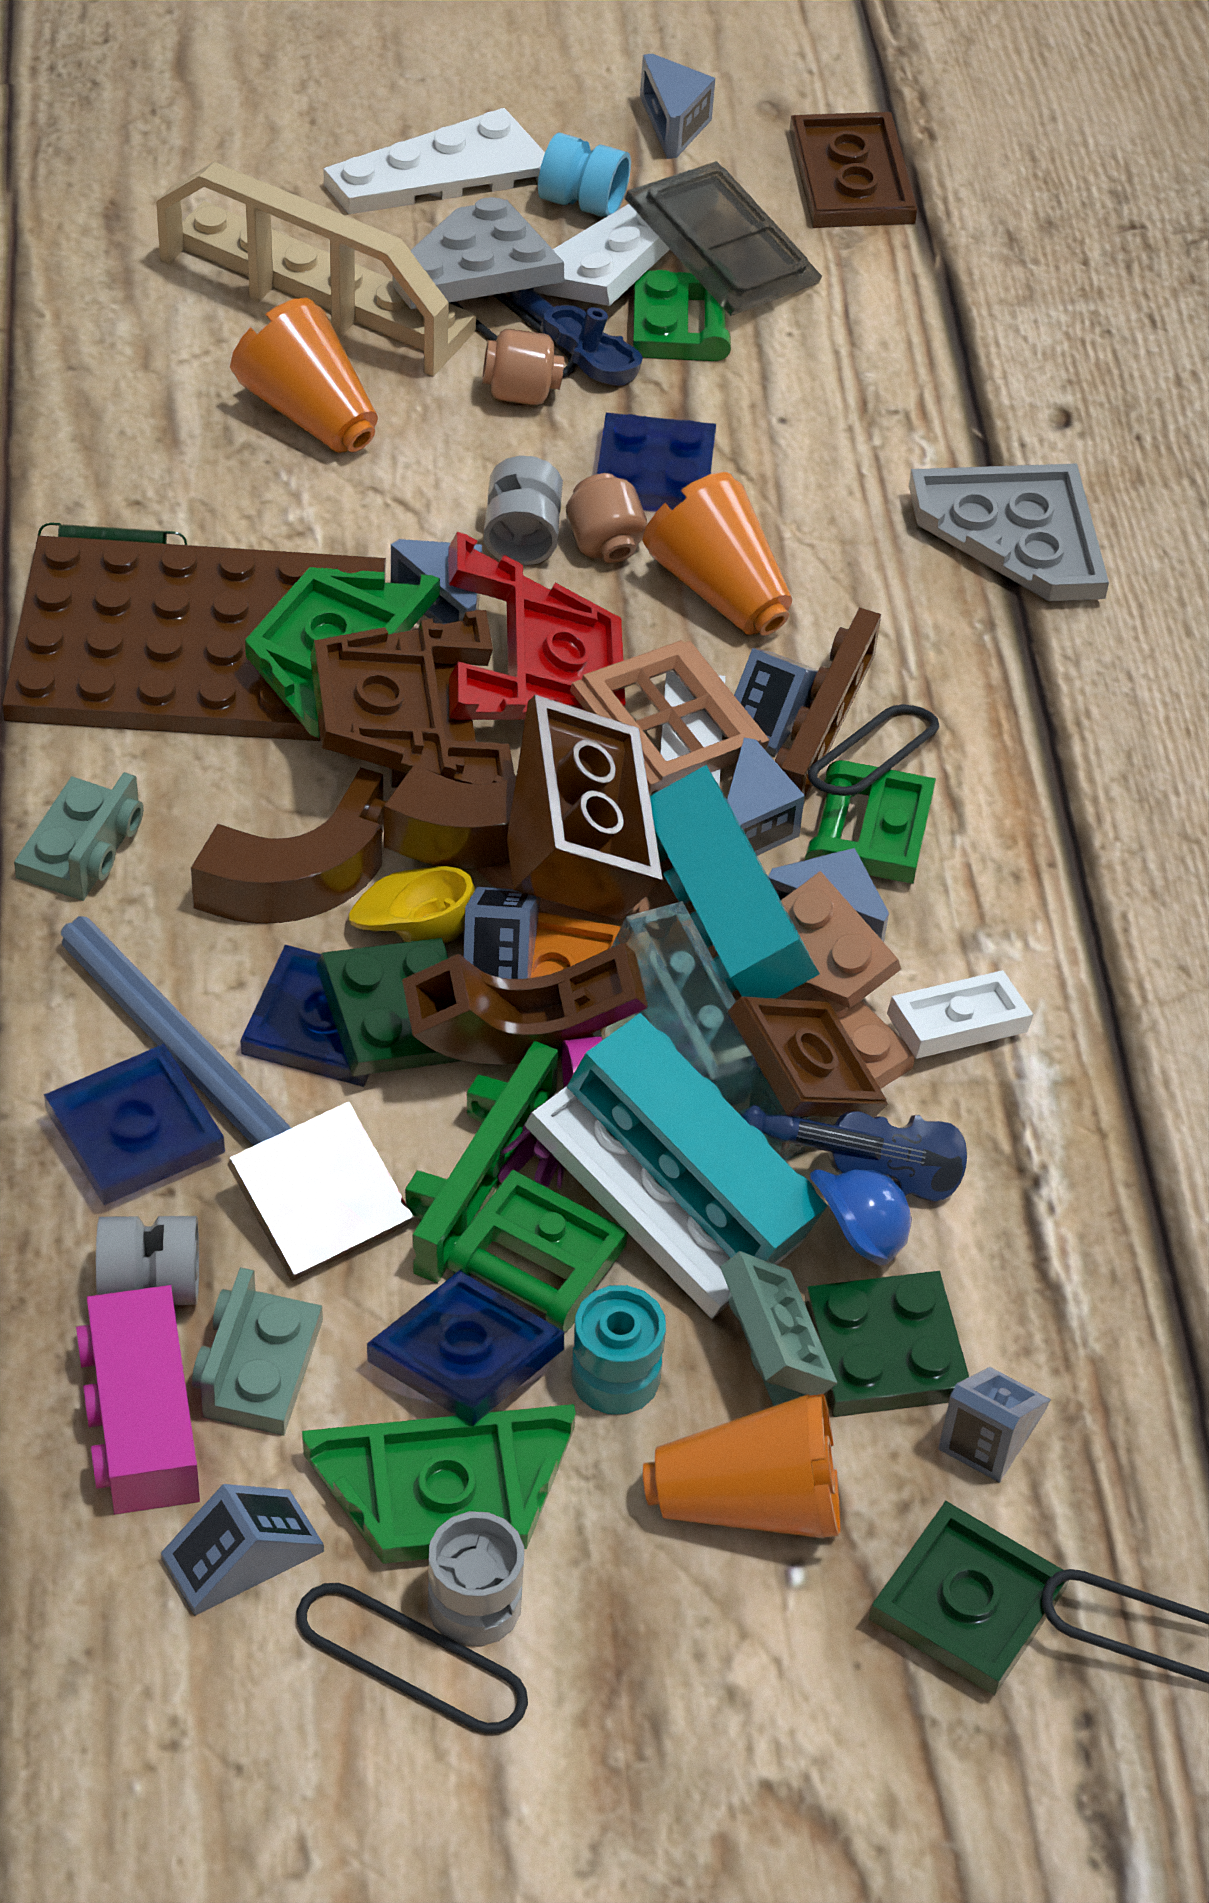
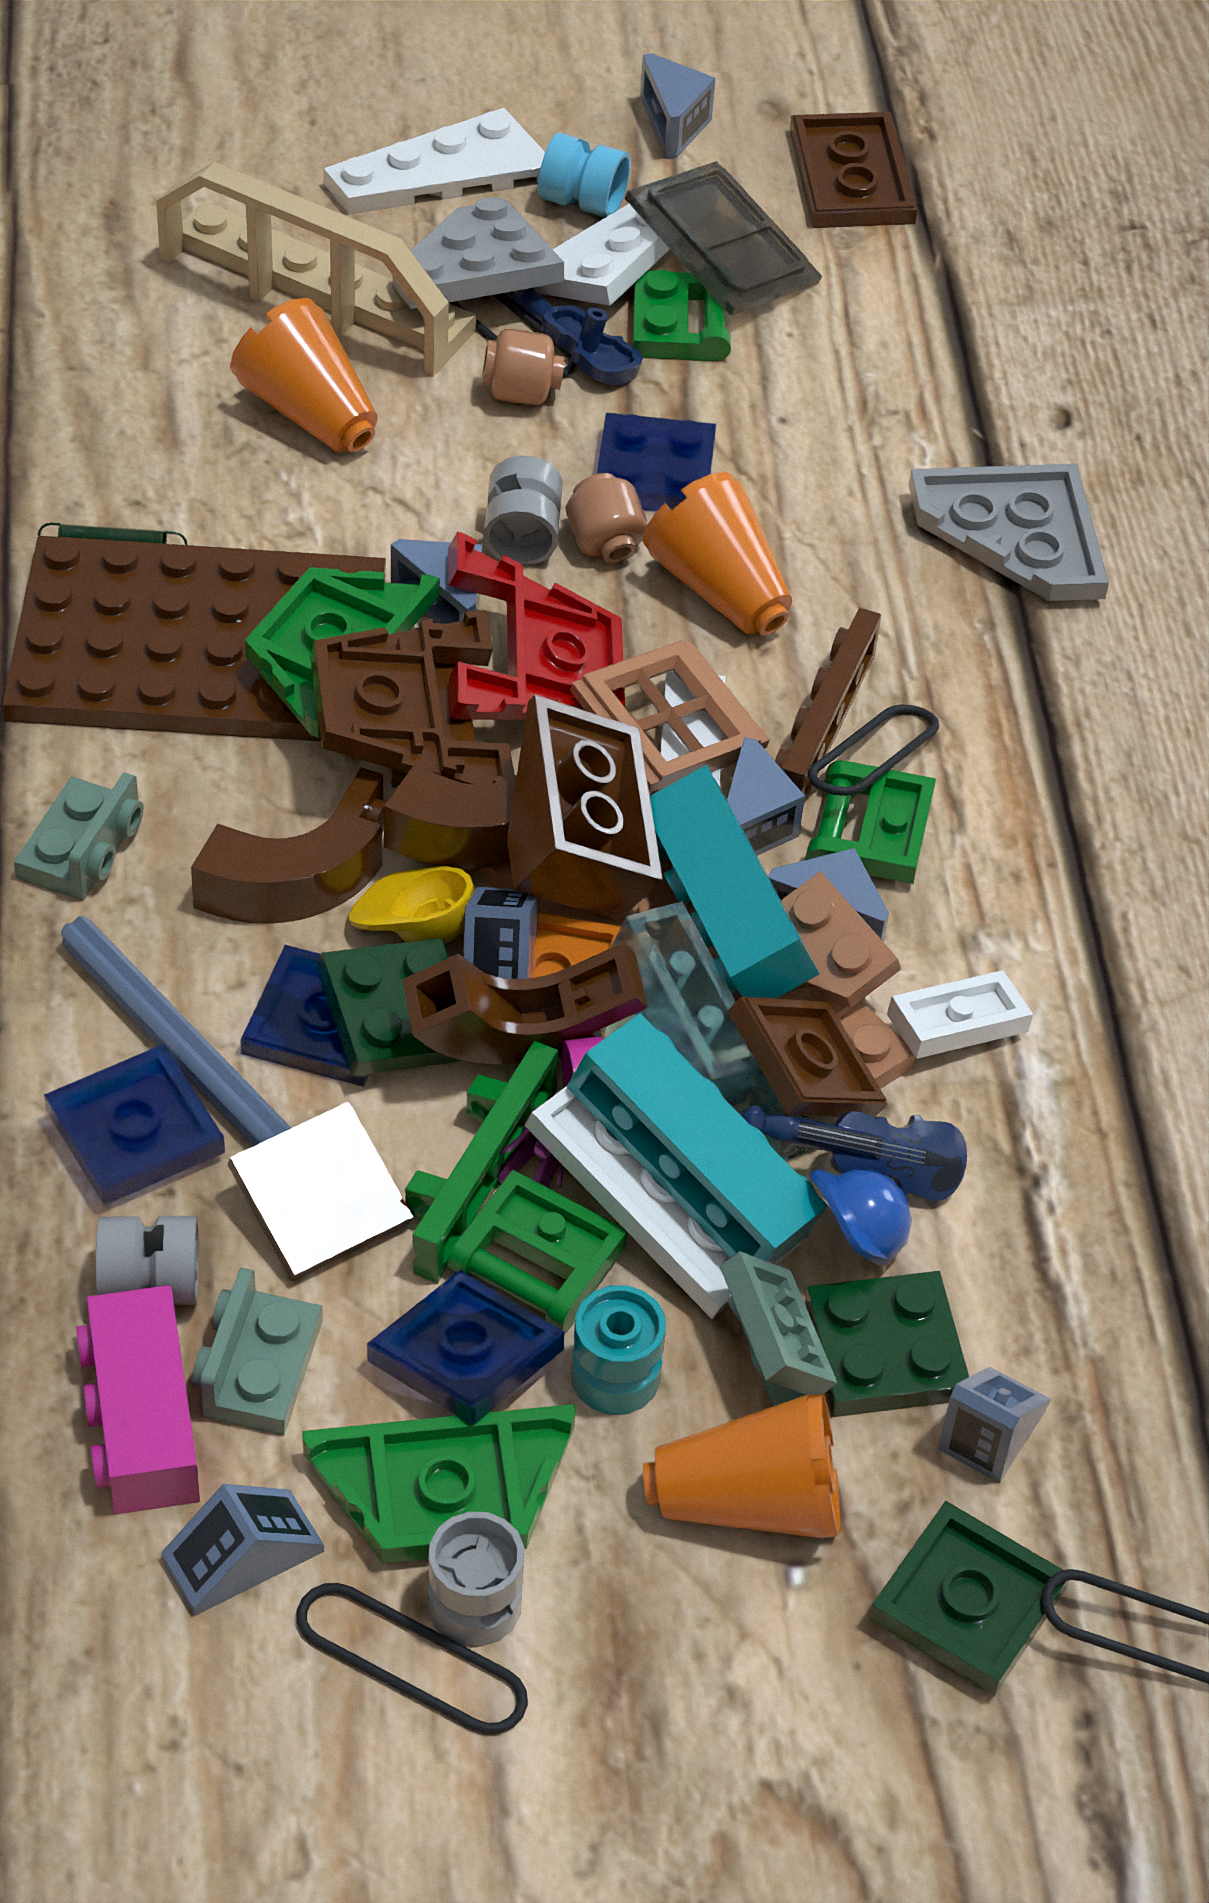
(773, 692): slope -> none

